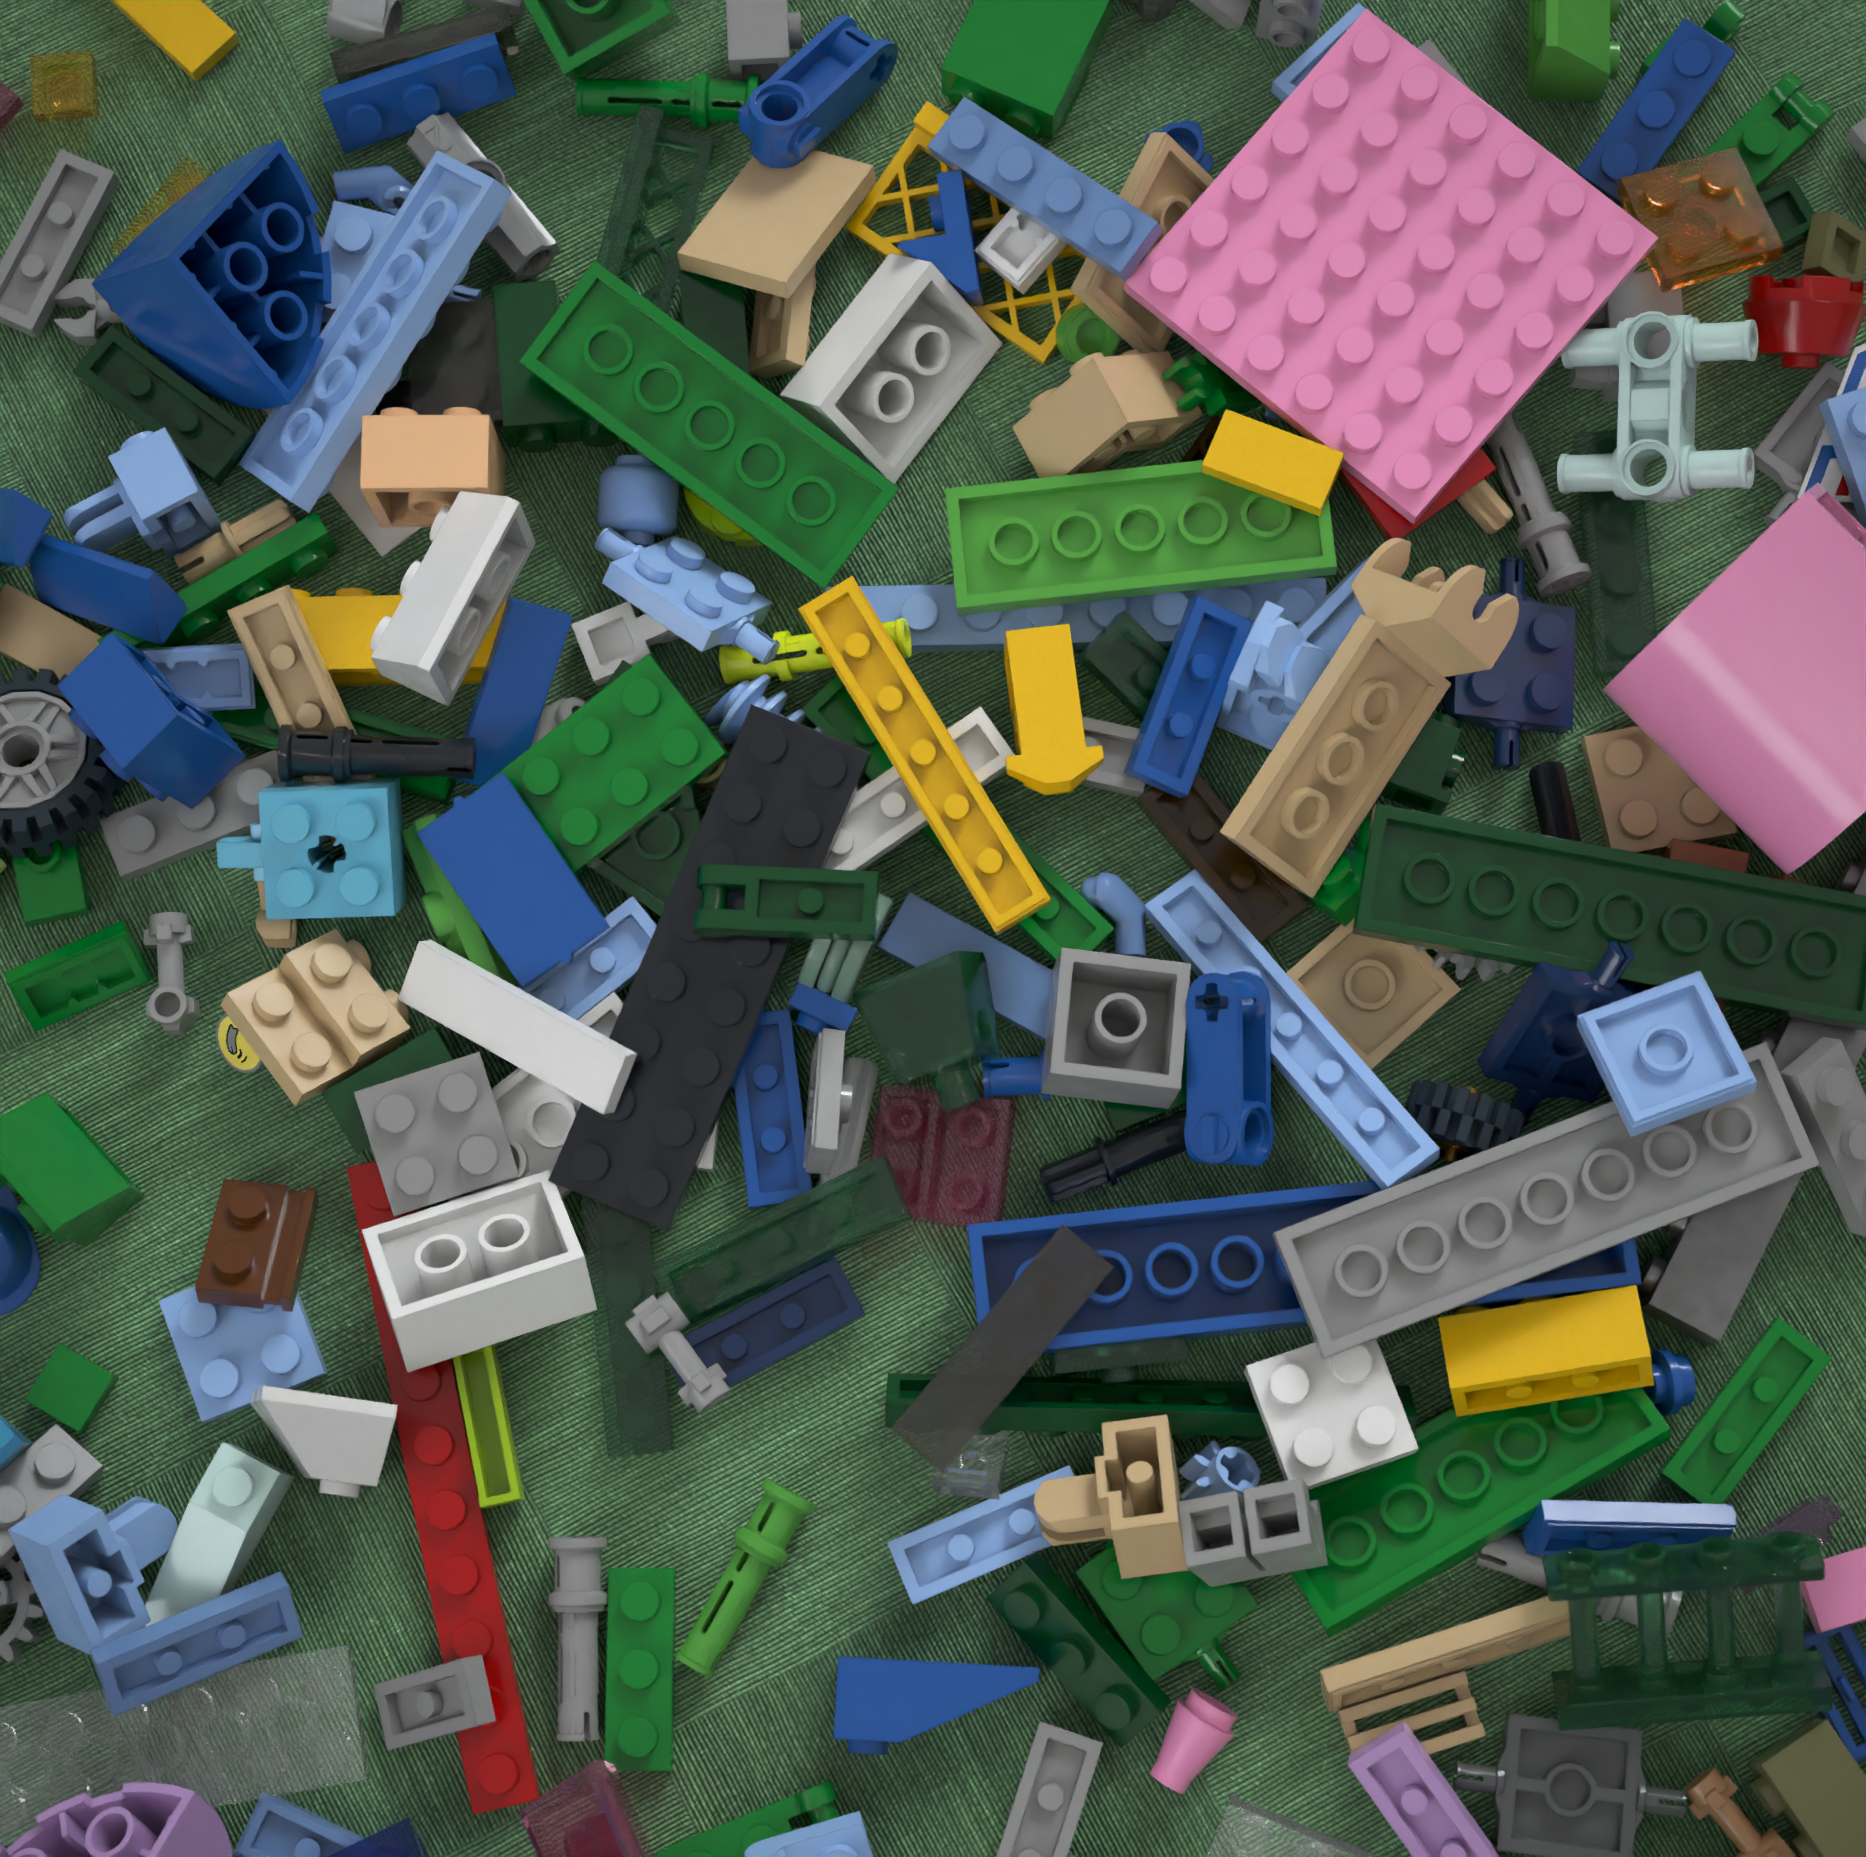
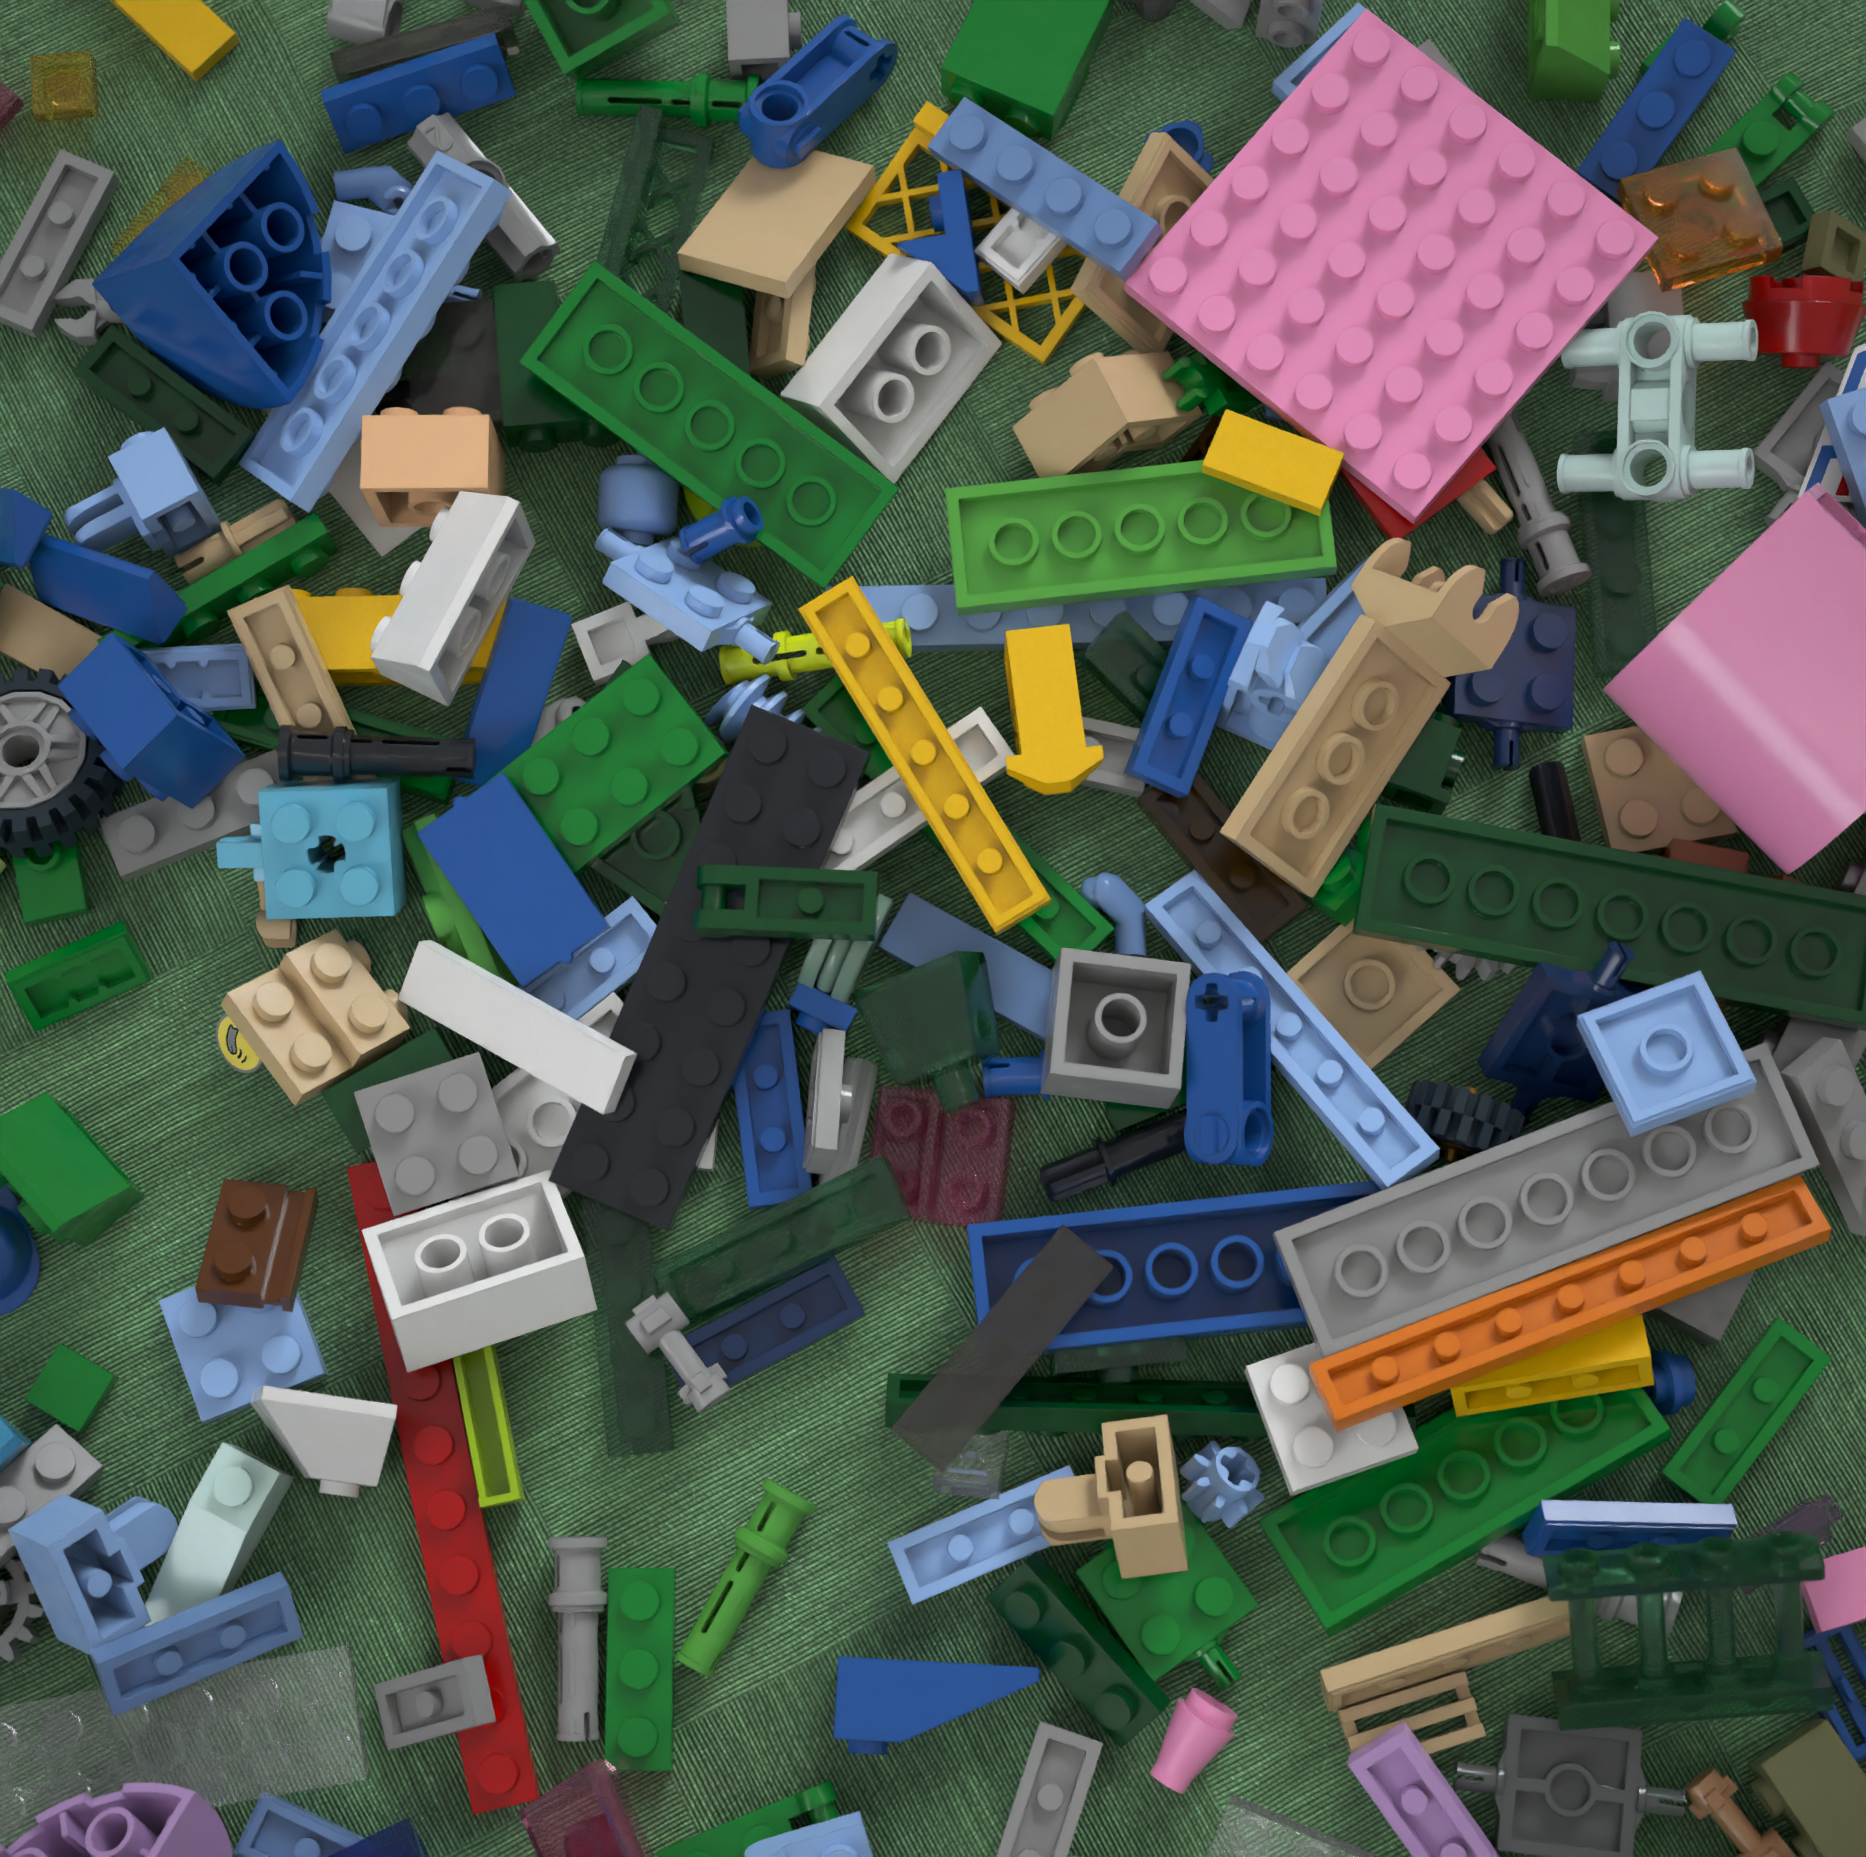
(169, 1003): light grey bar -> none
(733, 523): none -> blue pin
(1084, 333): bright green tile -> none
(1272, 1538): light grey hips -> none
(1568, 1302): none -> orange plate

